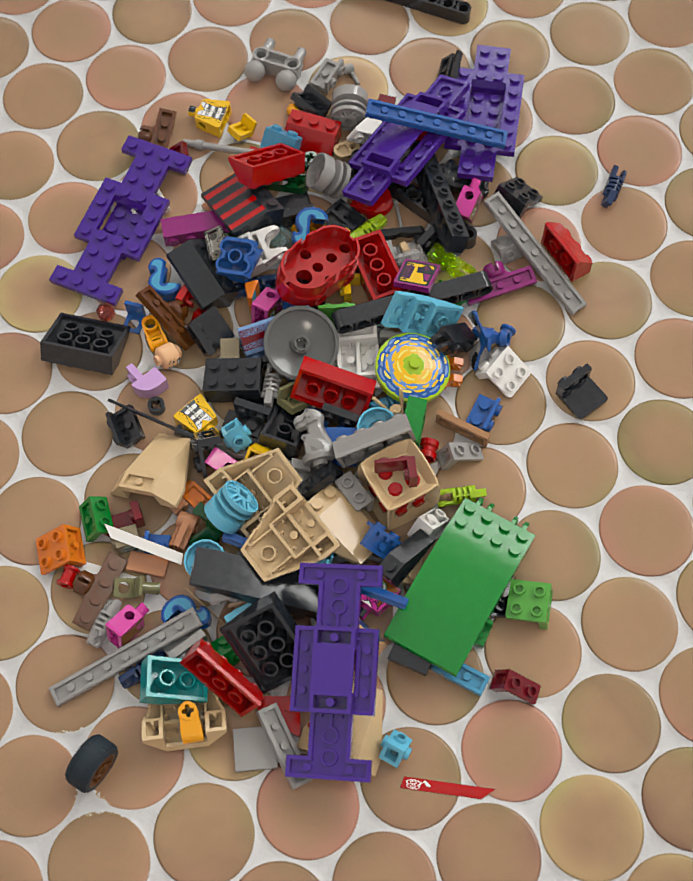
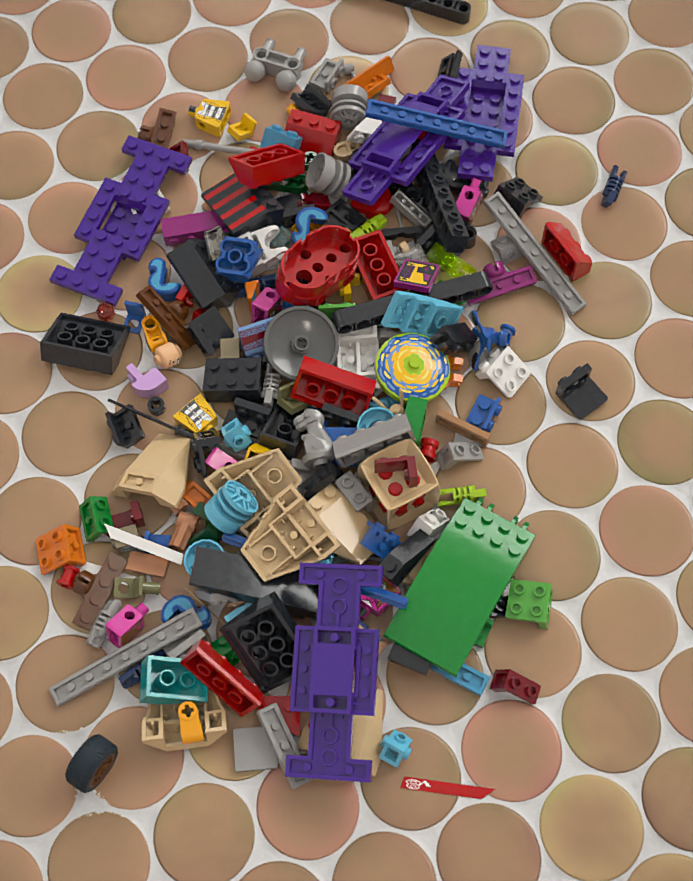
(320, 200): none -> dark red plate
(375, 77): none -> orange bracket
(410, 210): none -> light grey piece

